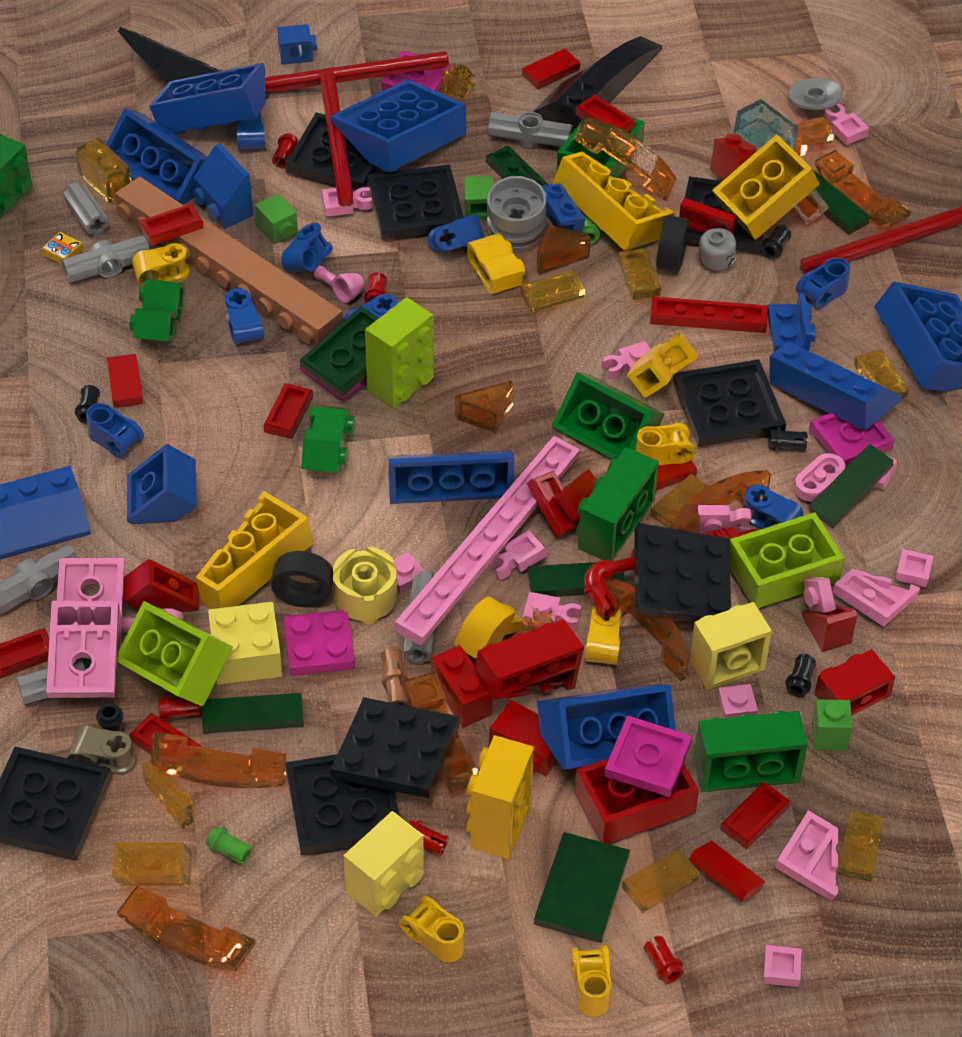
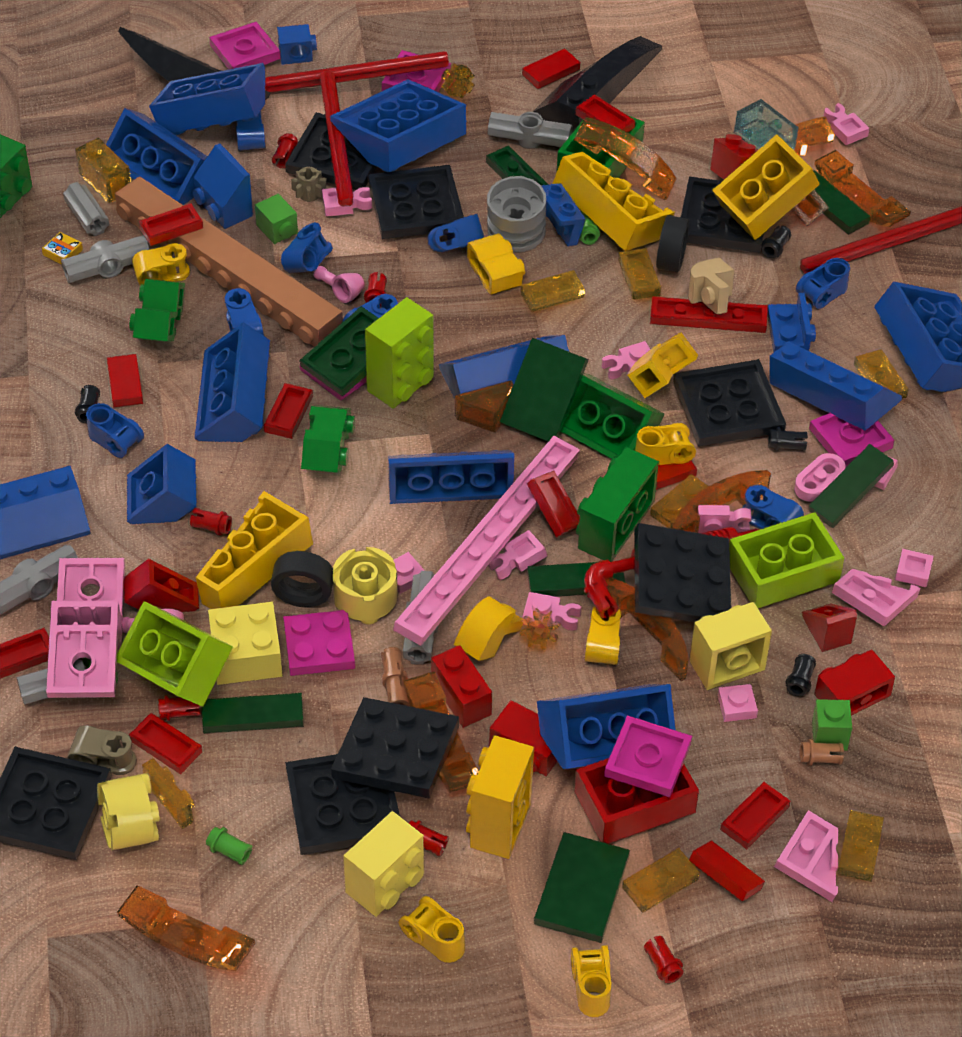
(110, 717): black pin -> none
(127, 812): none -> light yellow brick
(152, 863): clear yellow brick -> none
(211, 521): none -> red pin
(217, 767): clear orange slope -> none
(233, 386): none -> blue slope
(244, 46): none -> dark pink plate
(308, 184): none -> dark tan gear
(475, 195): bright green brick -> none
(491, 366): none -> blue slope
(531, 661): red wedge -> none
(544, 390): none -> dark green tile
(561, 248): clear orange slope -> none
(572, 494): red tile -> none
(705, 217): red tile -> none
(712, 284): none -> tan brick
(717, 249): light grey head -> none
(750, 751): green brick -> none
(782, 966): bright pink plate -> none
(815, 93): light grey dish -> none
(818, 594): bright pink plate -> none
(820, 752): none -> nougat pin

